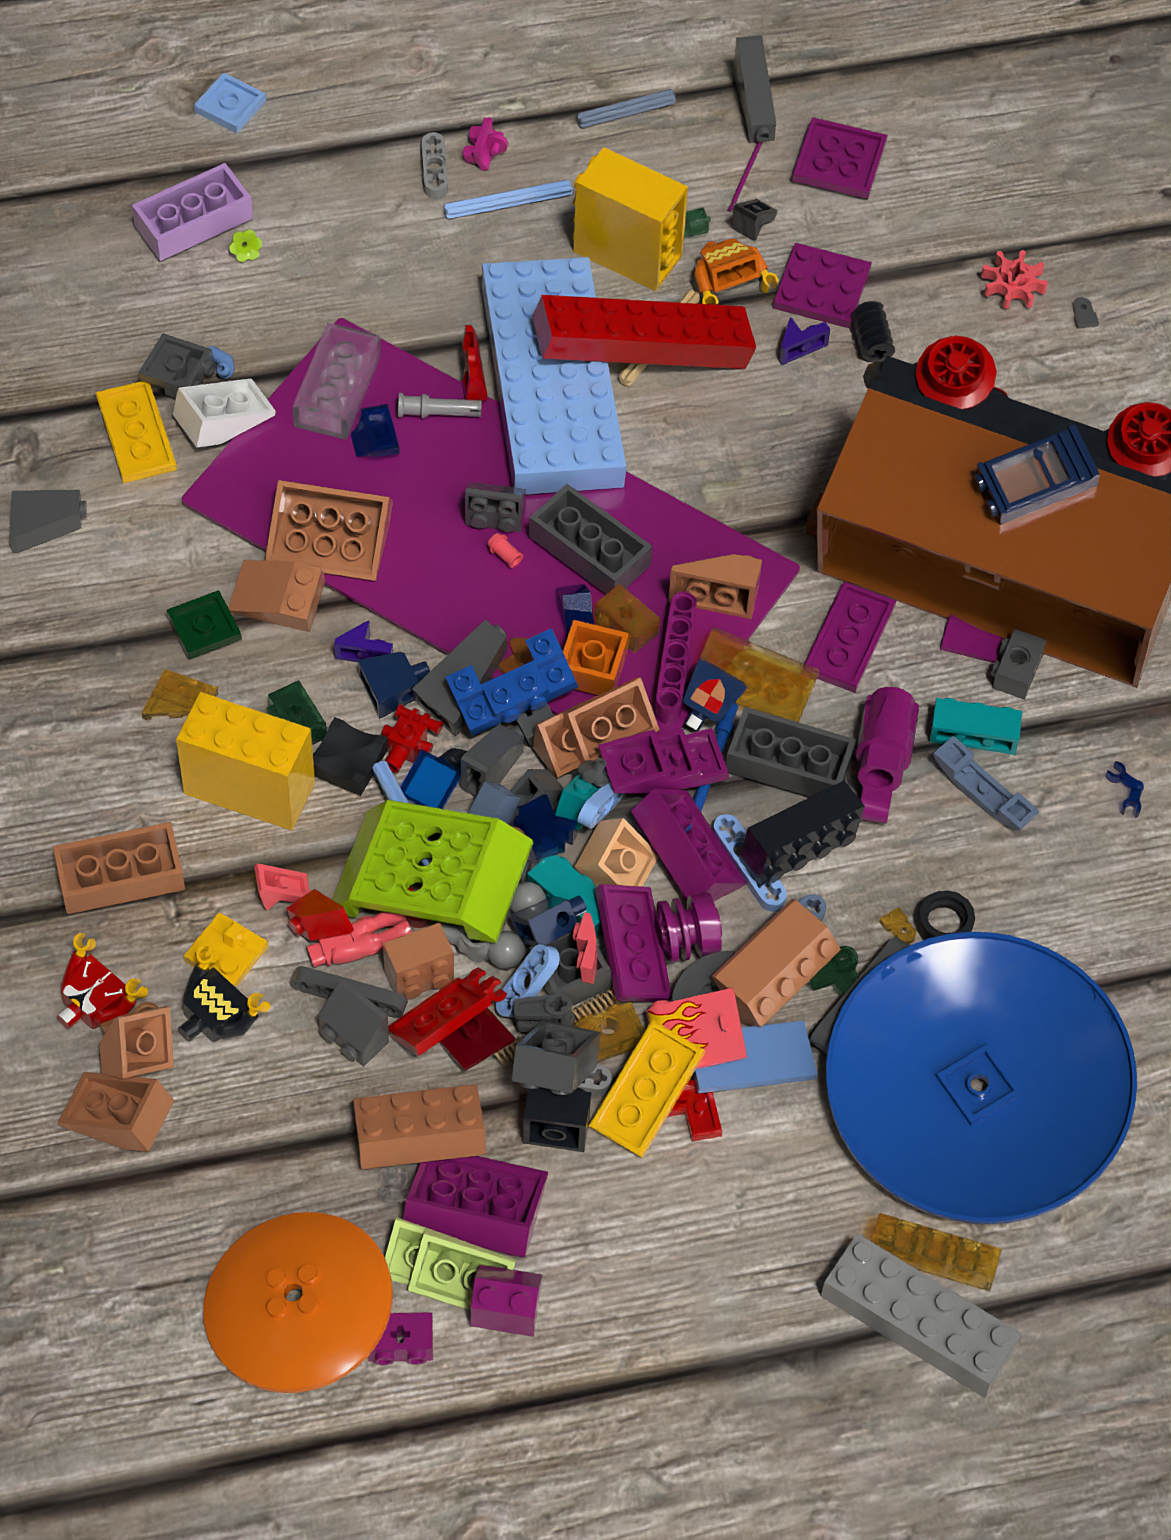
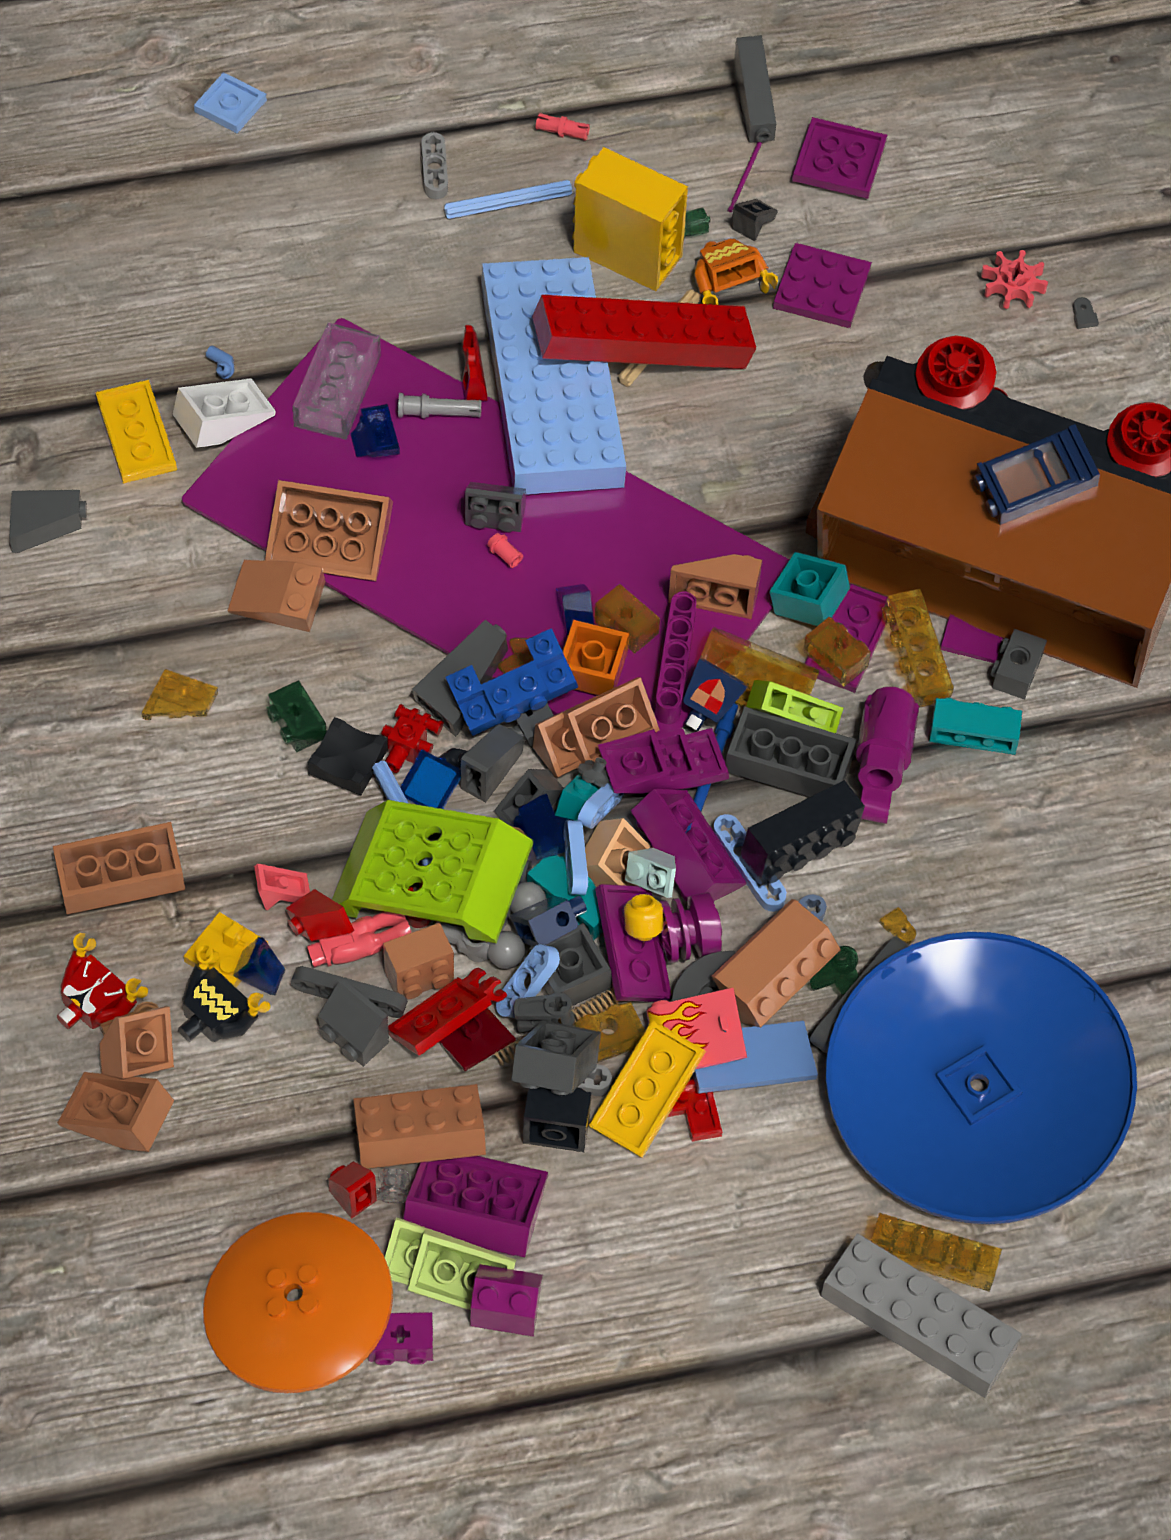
(177, 364): dark grey plate -> none
(192, 211): lavender brick -> none
(204, 624): dark green plate -> none
(246, 760): yellow brick -> none
(249, 249): lime plant -> none
(260, 967): none -> clear blue slope
(353, 1188): none -> red slope
(357, 645): dark purple slope -> none
(390, 680): dark blue torso -> none
(487, 144): dark pink hips -> none
(495, 802): sand blue brick -> none
(562, 126): none -> coral pin
(575, 857): none -> light blue beam
(586, 945): coral slope -> none
(589, 540): dark grey brick -> none
(626, 108): sand blue axle -> none
(643, 917): none -> yellow head
(652, 870): none -> light aqua slope
(794, 705): none -> lime slope
(801, 343): dark purple slope -> none
(809, 589): none -> teal brick
(837, 651): none -> clear yellow brick
(873, 331): black piece -> none
(911, 607): none -> clear yellow brick
(949, 900): black tyre -> none
(981, 787): sand blue slope -> none
(1136, 787): clear blue arm -> none

